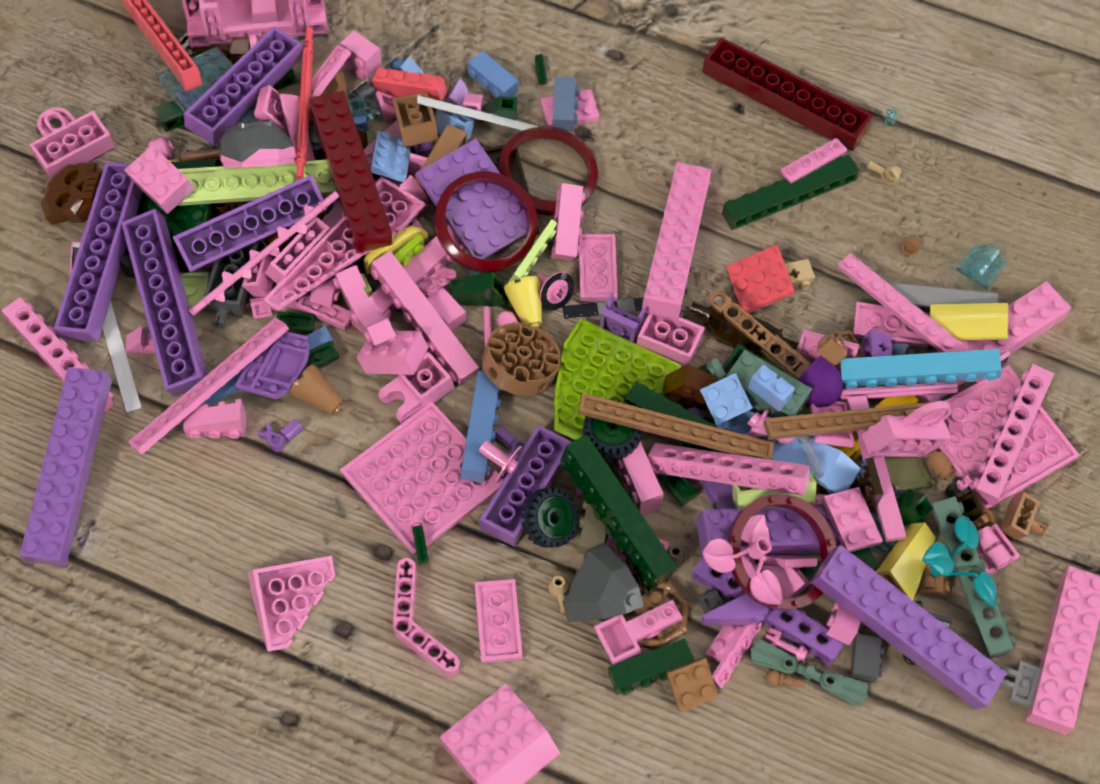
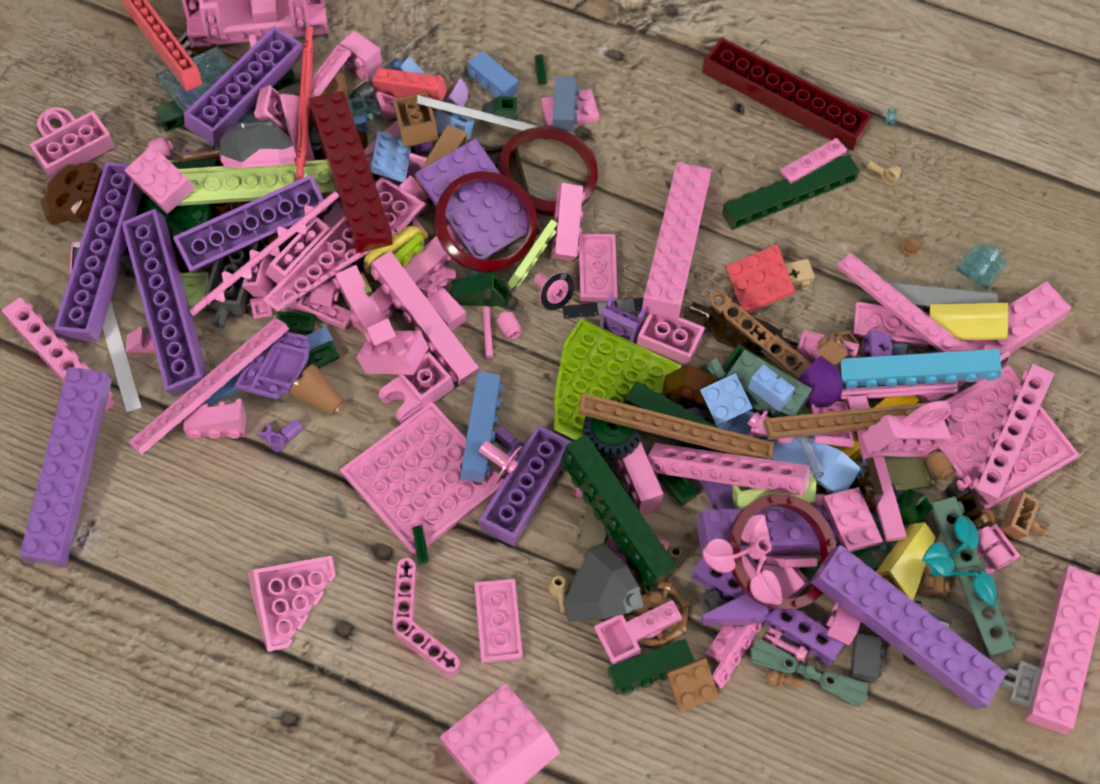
(238, 48): reddish brown brick -> none
(474, 102): bright pink brick -> none
(521, 359): medium nougat brick -> none
(526, 300): light yellow cone -> none
(537, 514): wheel -> none

